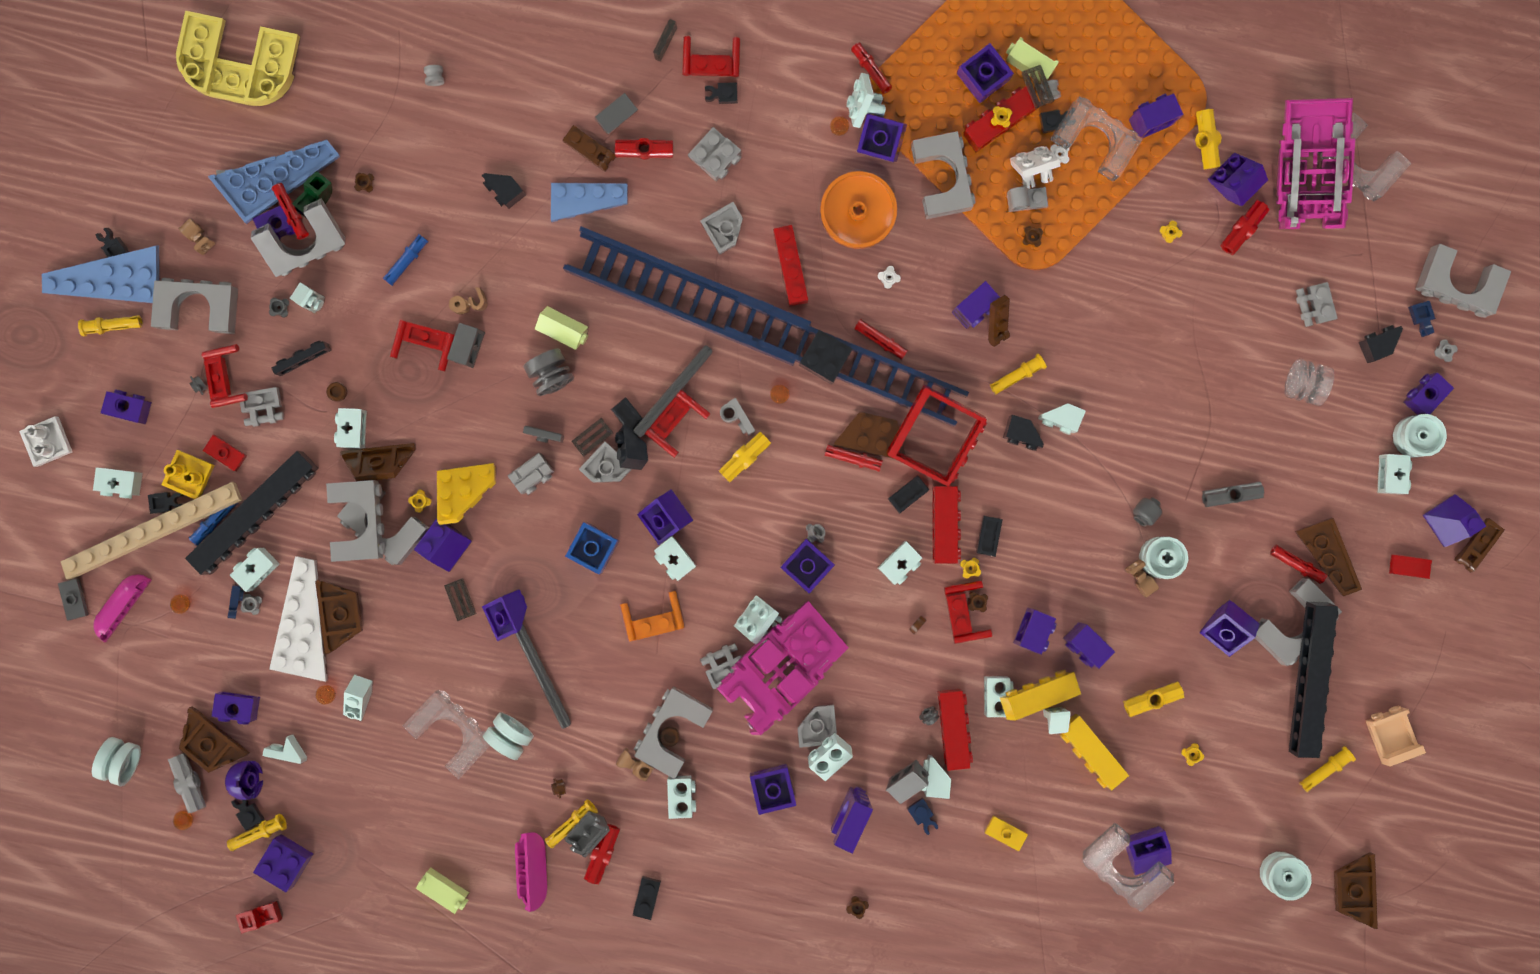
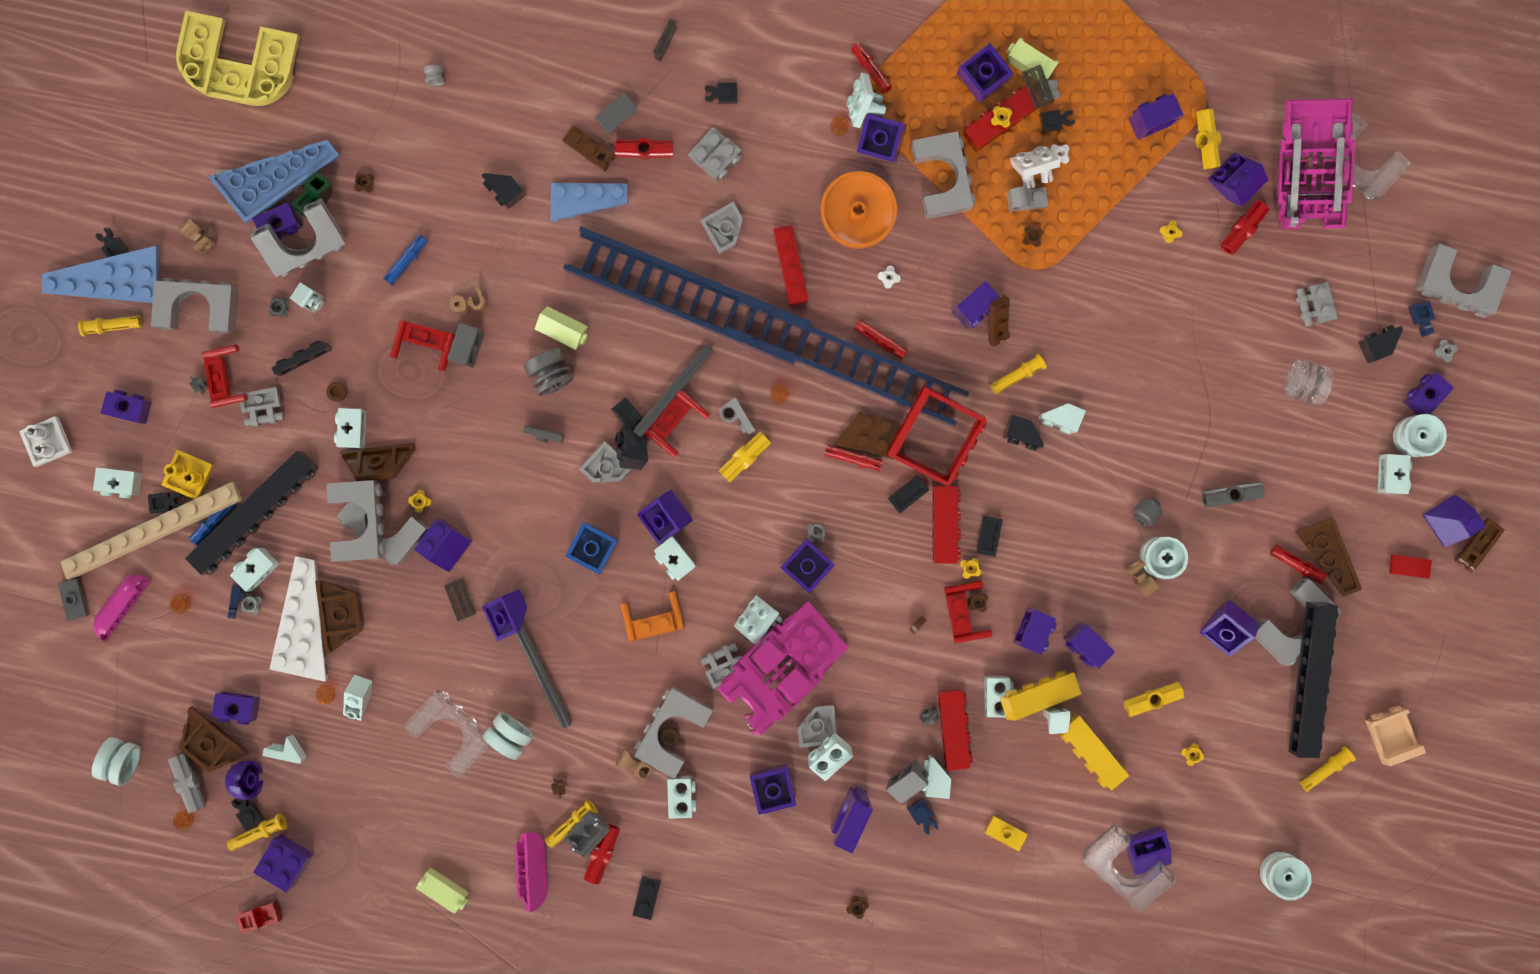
(224, 453): red plate -> none
(293, 218): red pin -> none
(461, 489): yellow plate -> none
(531, 473): light grey brick -> none
(596, 443): clear smoke tile -> none
(711, 64): red plate -> none
(825, 357): black brick -> none
(903, 552): light aqua brick -> none
(1121, 140): clear arch -> none
(1357, 890): reddish brown wing -> none

